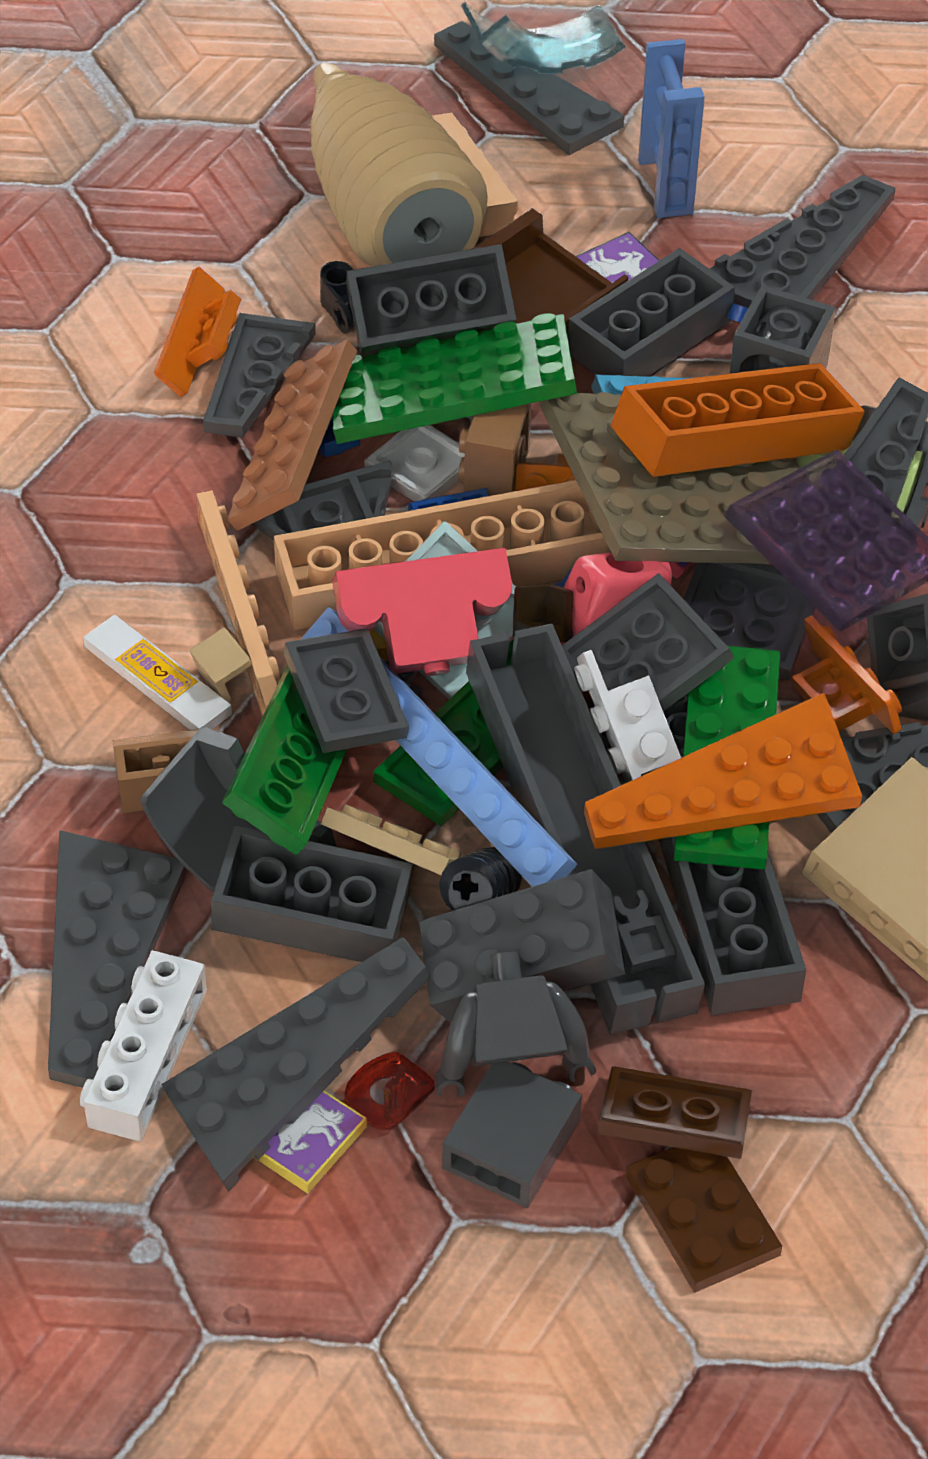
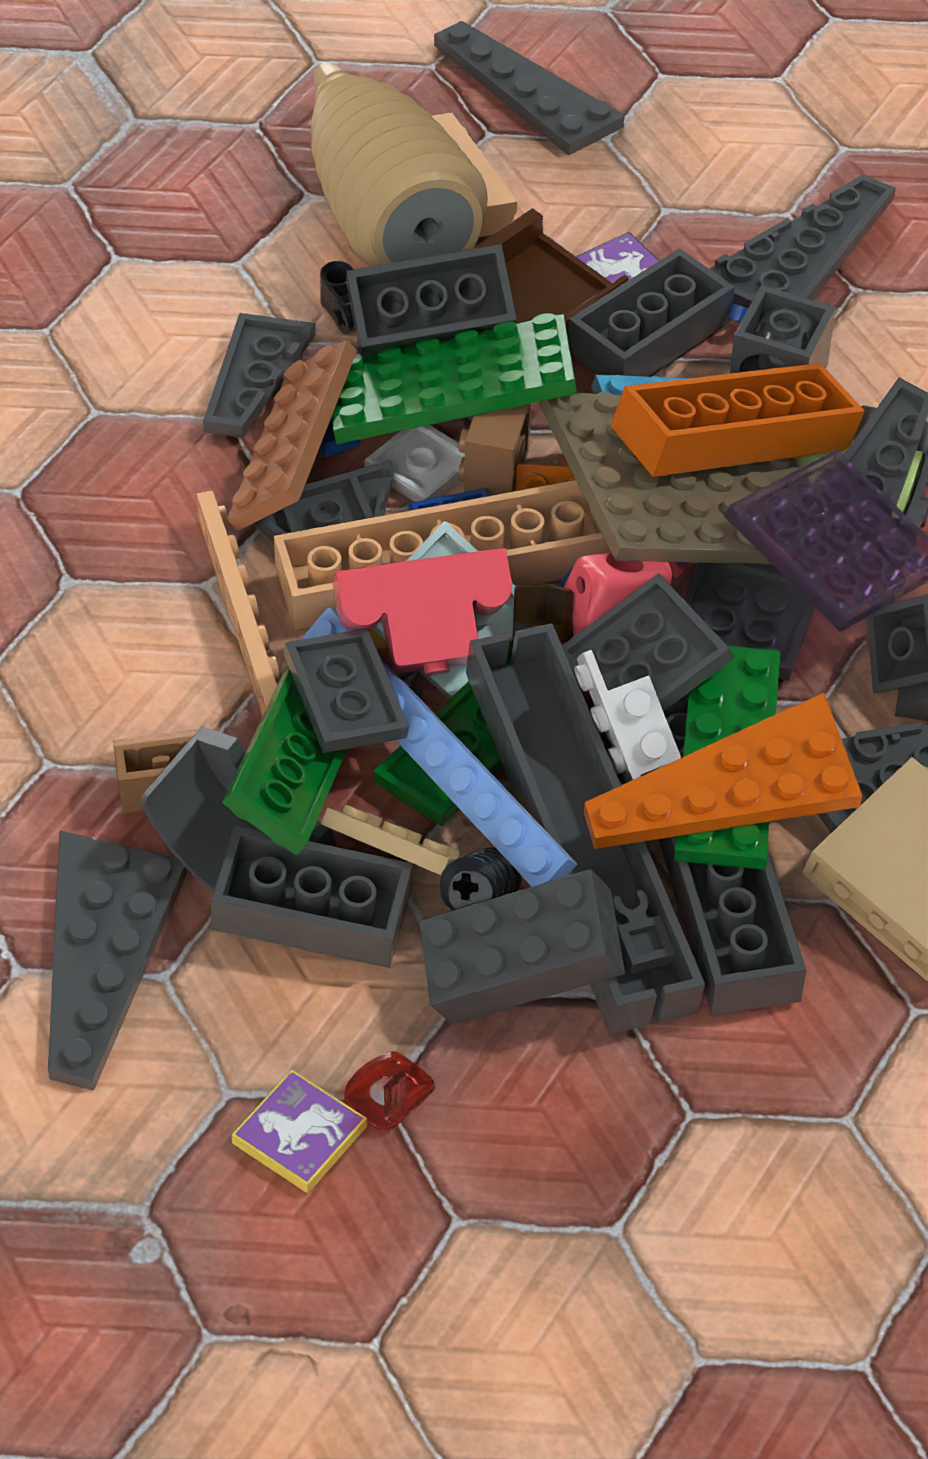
(144, 1045): white brick -> none
(157, 675): white tile -> none
(197, 331): orange bracket -> none
(220, 660): tan panel -> none
(282, 1065): dark grey wing -> none
(512, 1131): dark grey brick -> none
(513, 1022): dark grey torso -> none
(549, 49): clear light blue panel -> none
(670, 128): medium blue fence -> none
(675, 1112): reddish brown tile -> none
(703, 1214): reddish brown plate -> none
(848, 687): orange bracket -> none

